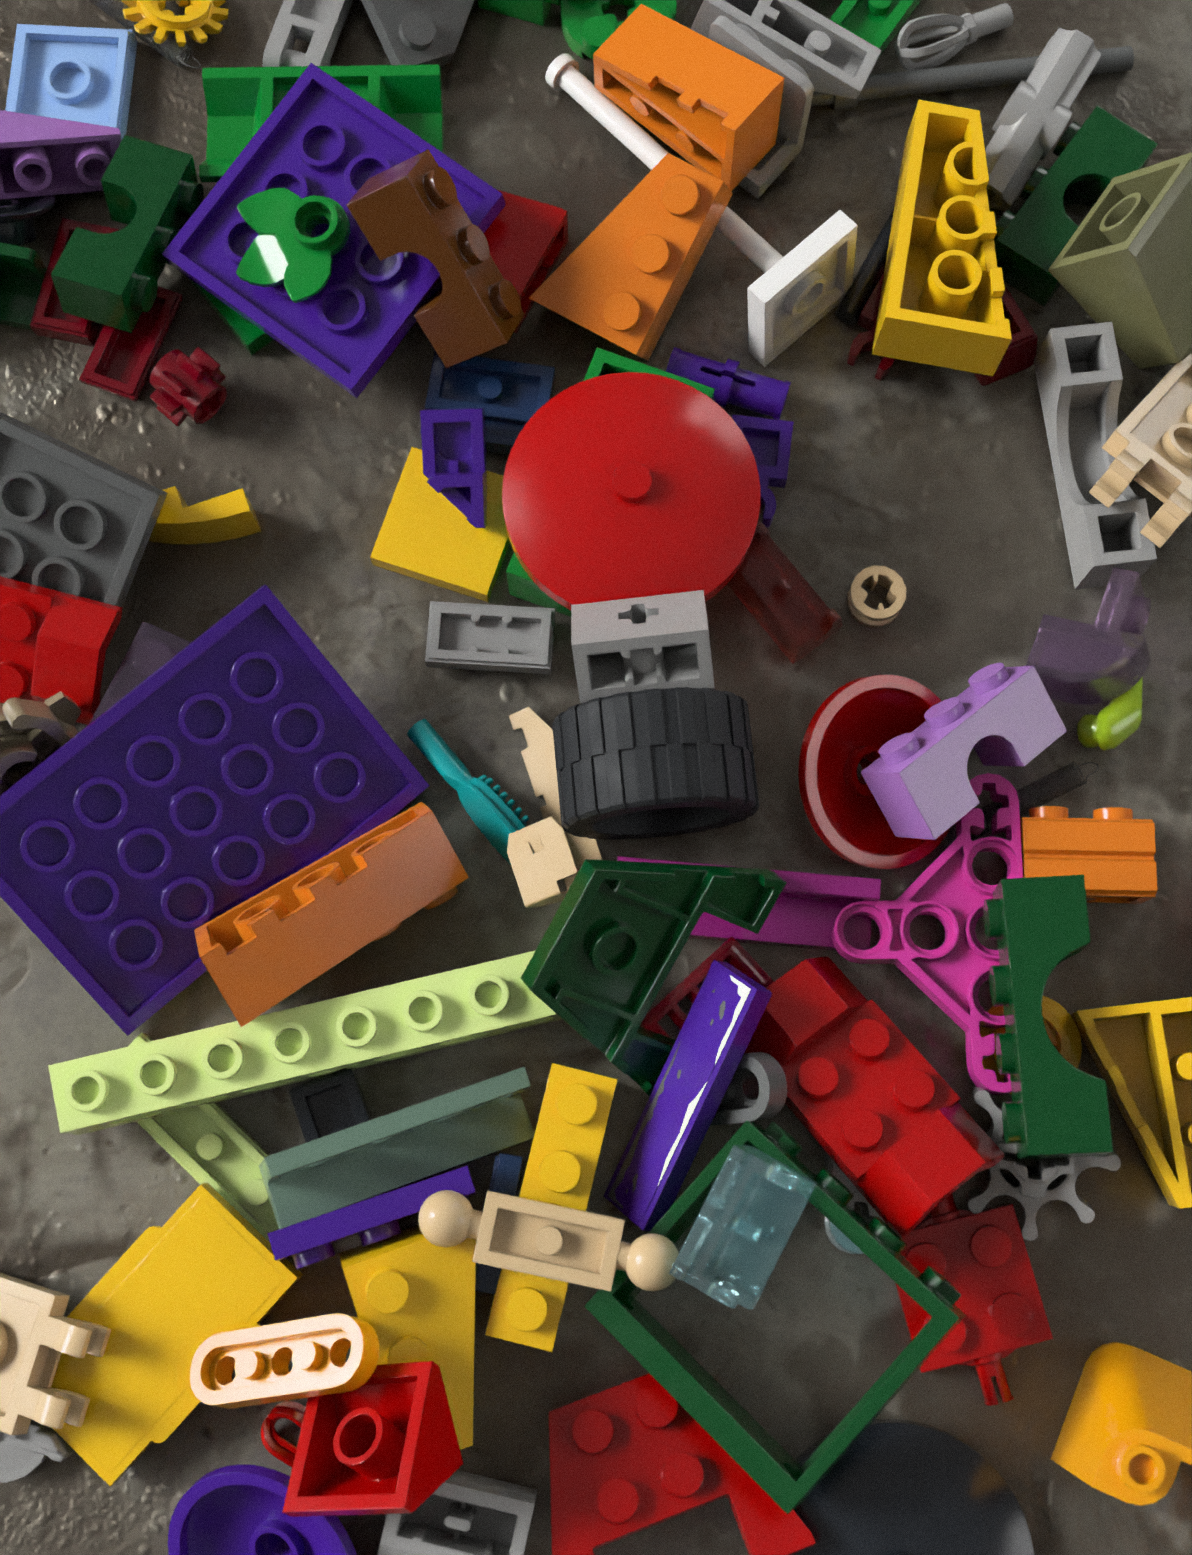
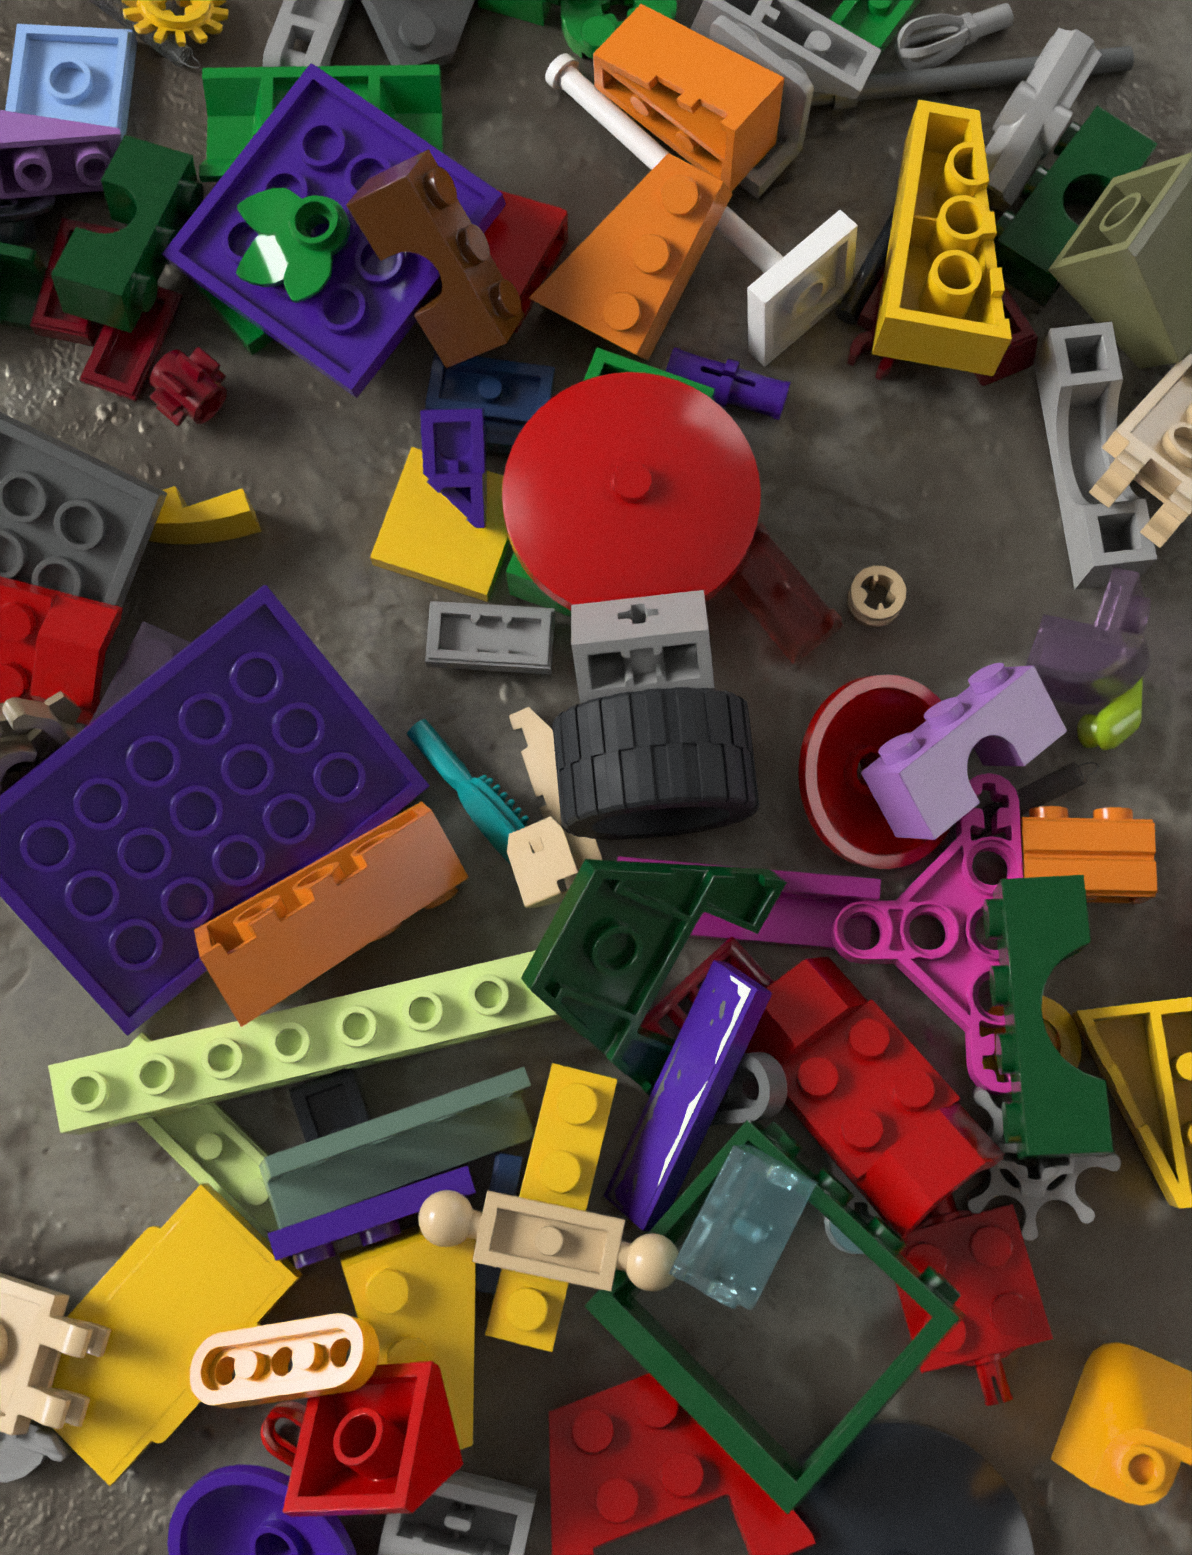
(771, 448): dark purple plate -> none

